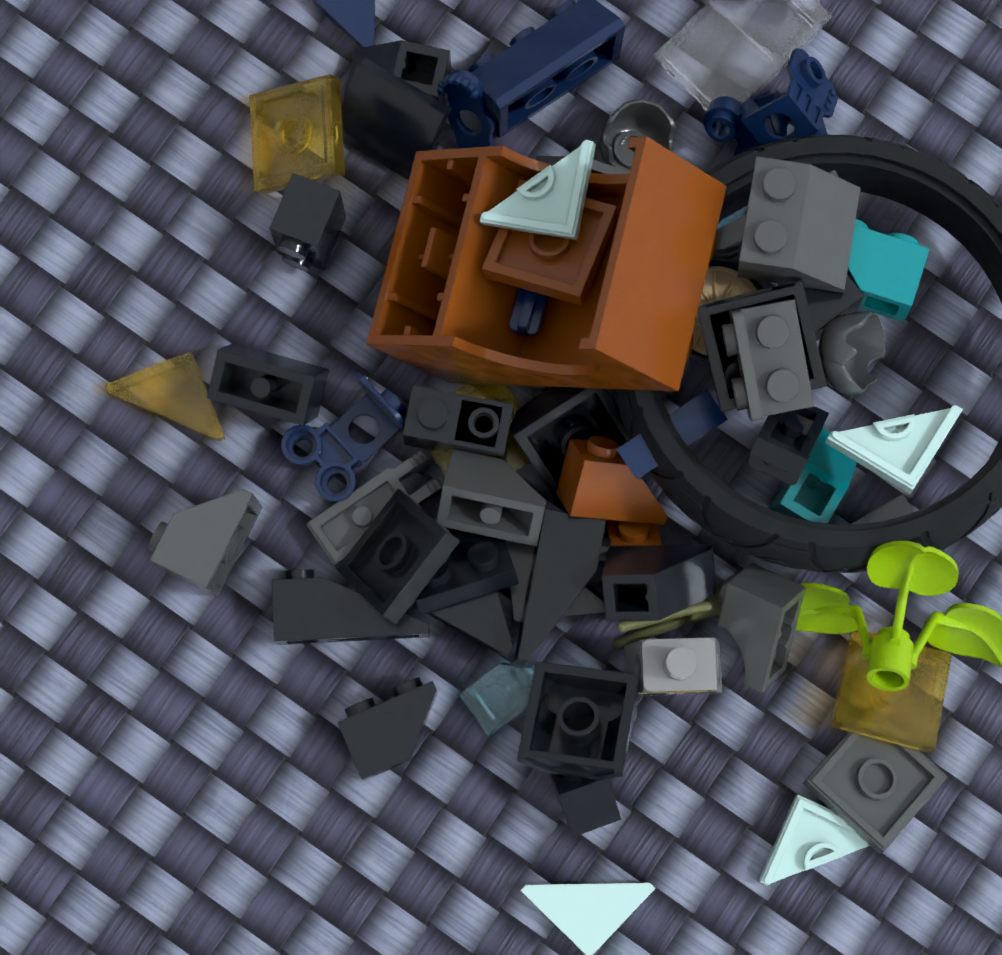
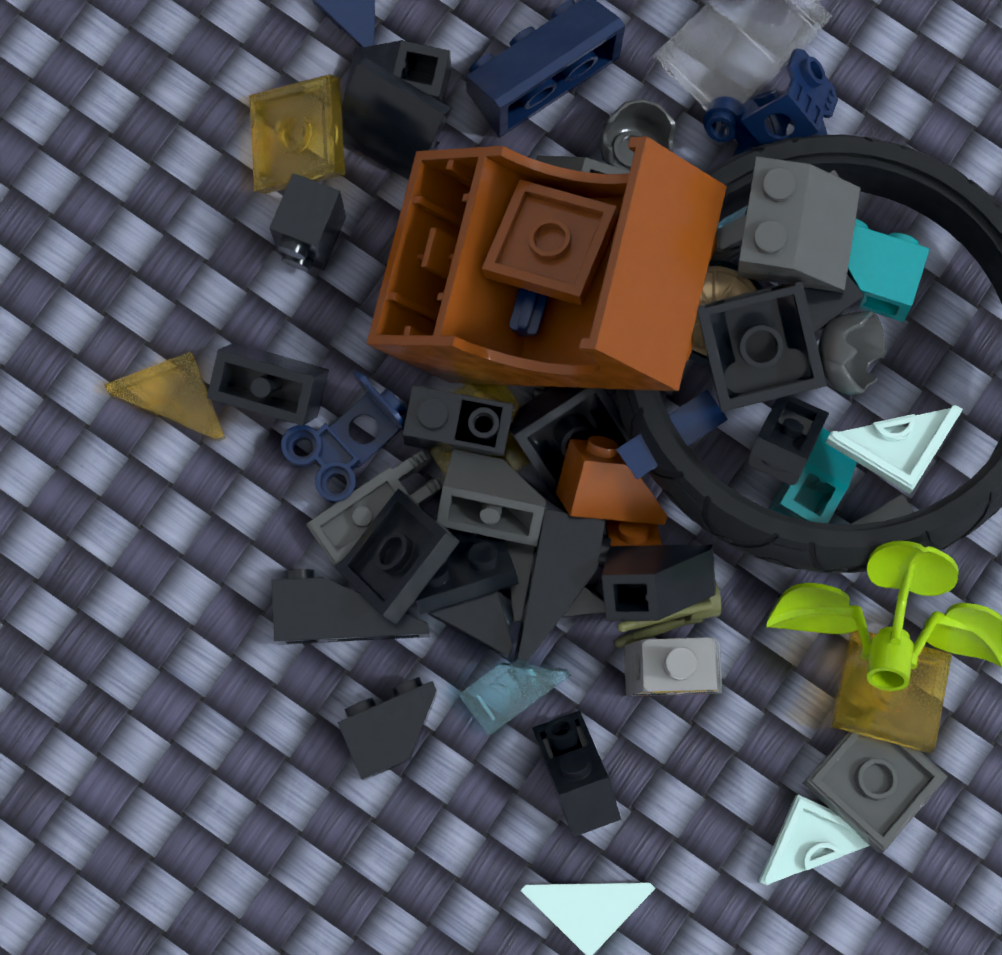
(205, 540): dark grey slope -> none
(467, 93): dark blue piece -> none
(550, 200): light aqua tile -> none
(579, 721): black slope -> none
(762, 618): dark grey arch -> none
(768, 358): dark grey bracket -> none

